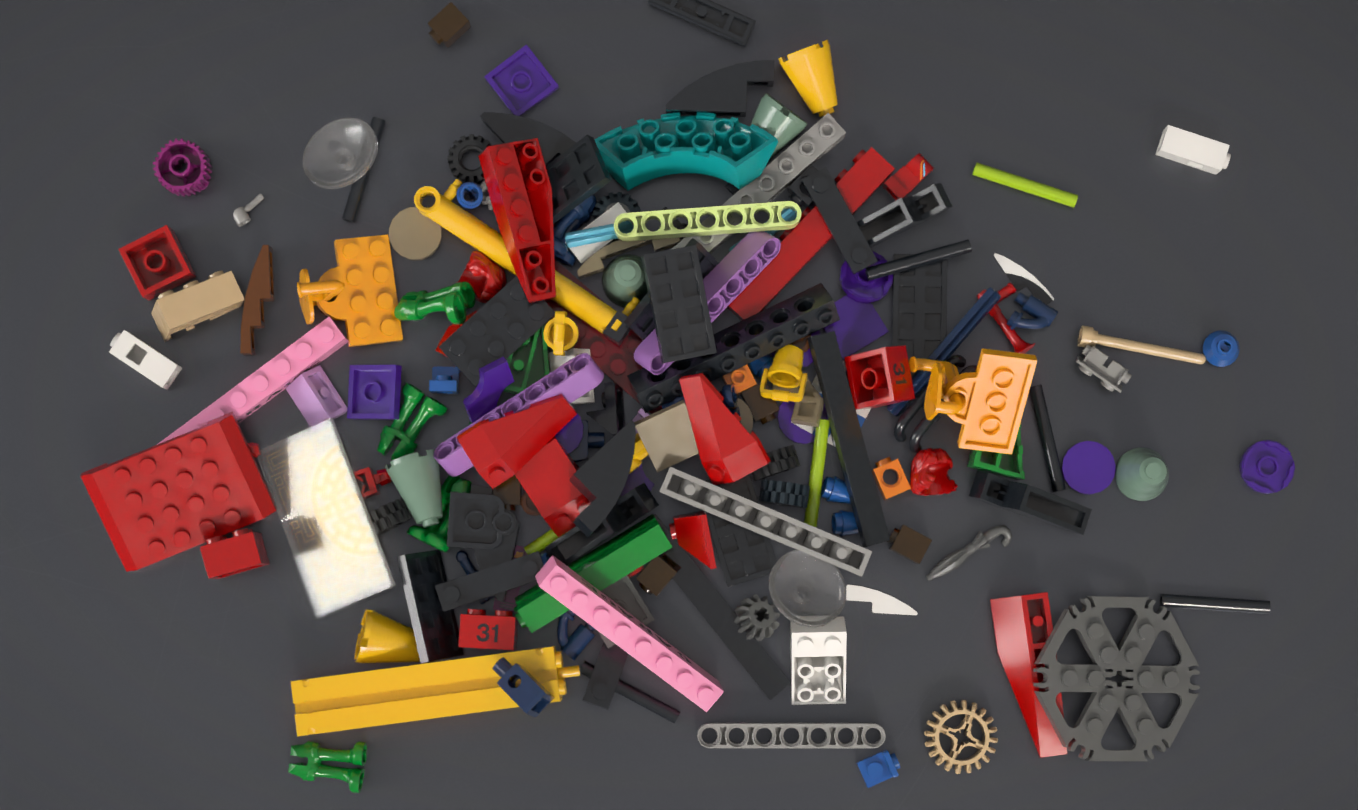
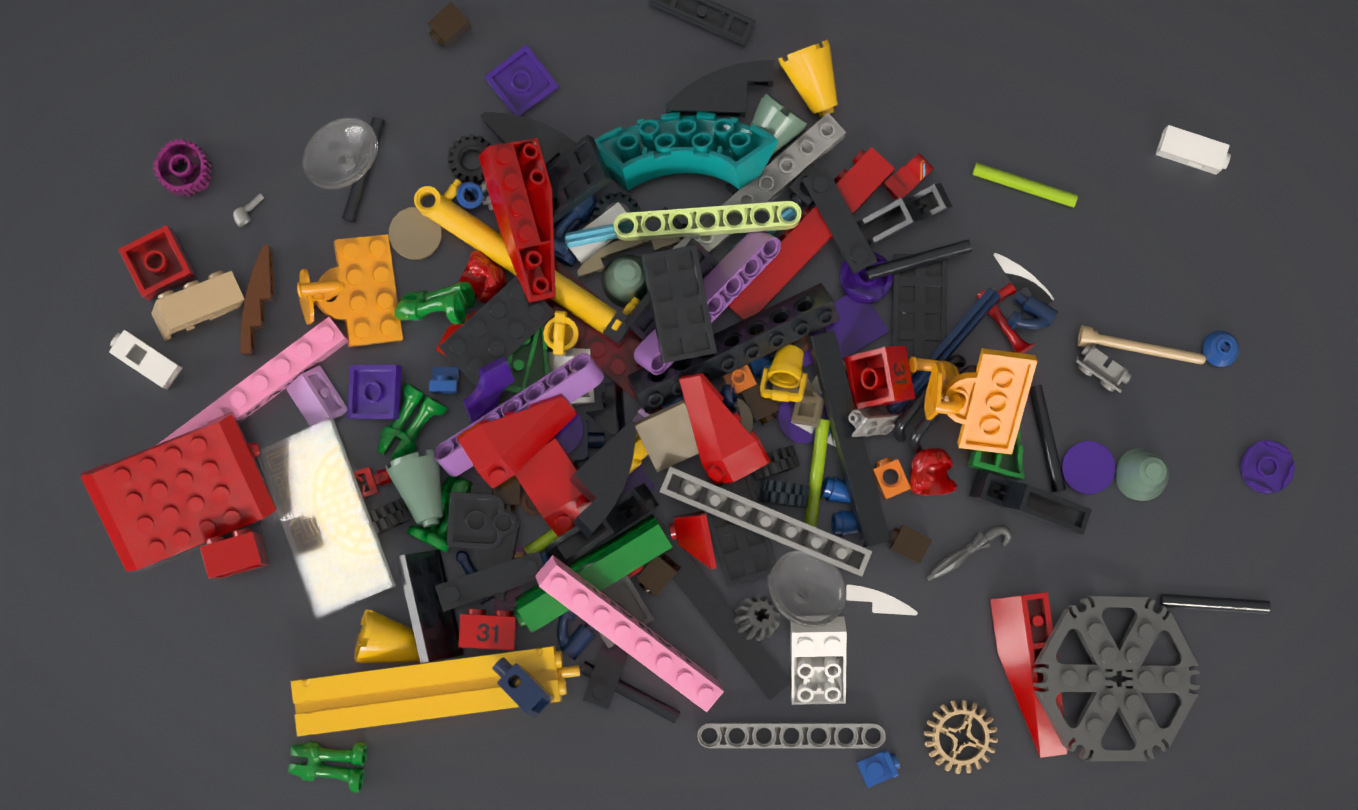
(872, 421): none -> light grey hinge

